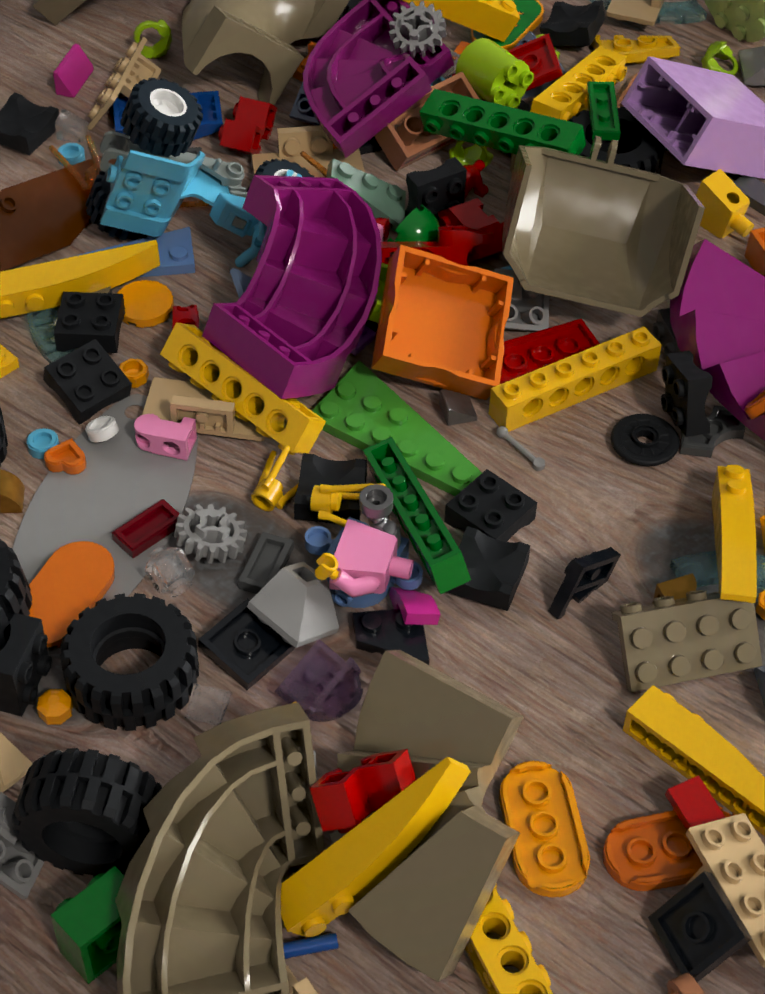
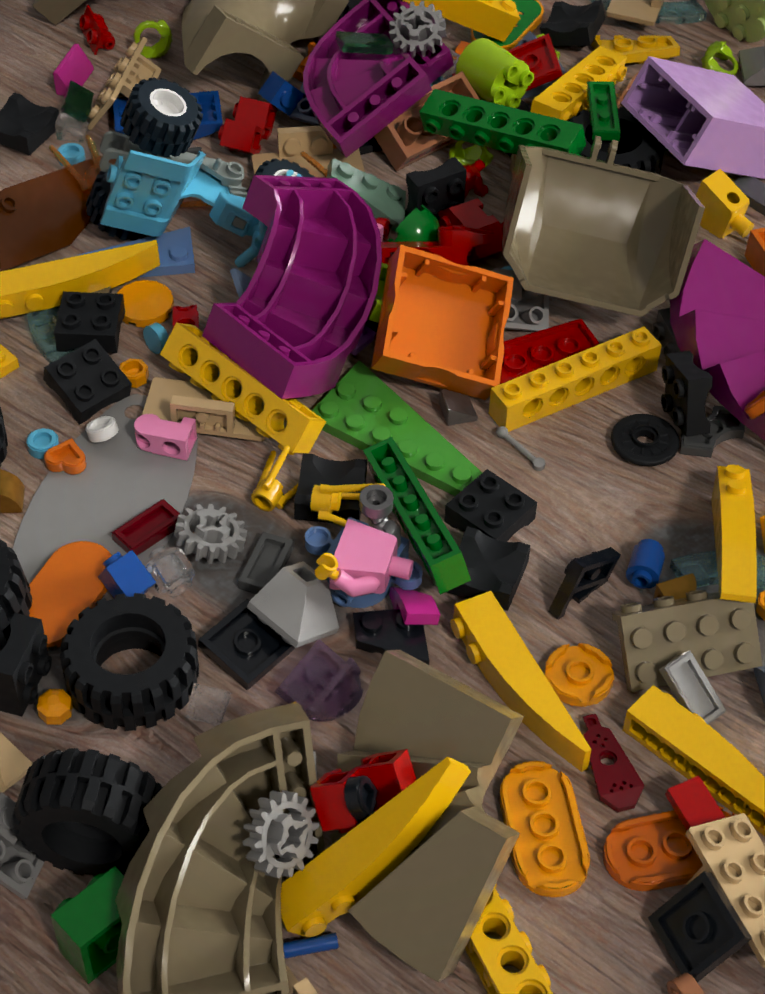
(77, 101): none -> clear green tile
(96, 31): none -> red hinge
(126, 575): none -> blue brick
(155, 337): none -> medium azure tile
(281, 93): none -> blue brick
(281, 834): none -> light grey gear
(360, 797): none -> black tile
(364, 42): none -> clear green tile
(516, 676): none -> yellow slope
(579, 674): none -> light orange tile
(617, 783): none -> dark red piece
(645, 564): none -> blue brick
(692, 687): none -> light grey tile

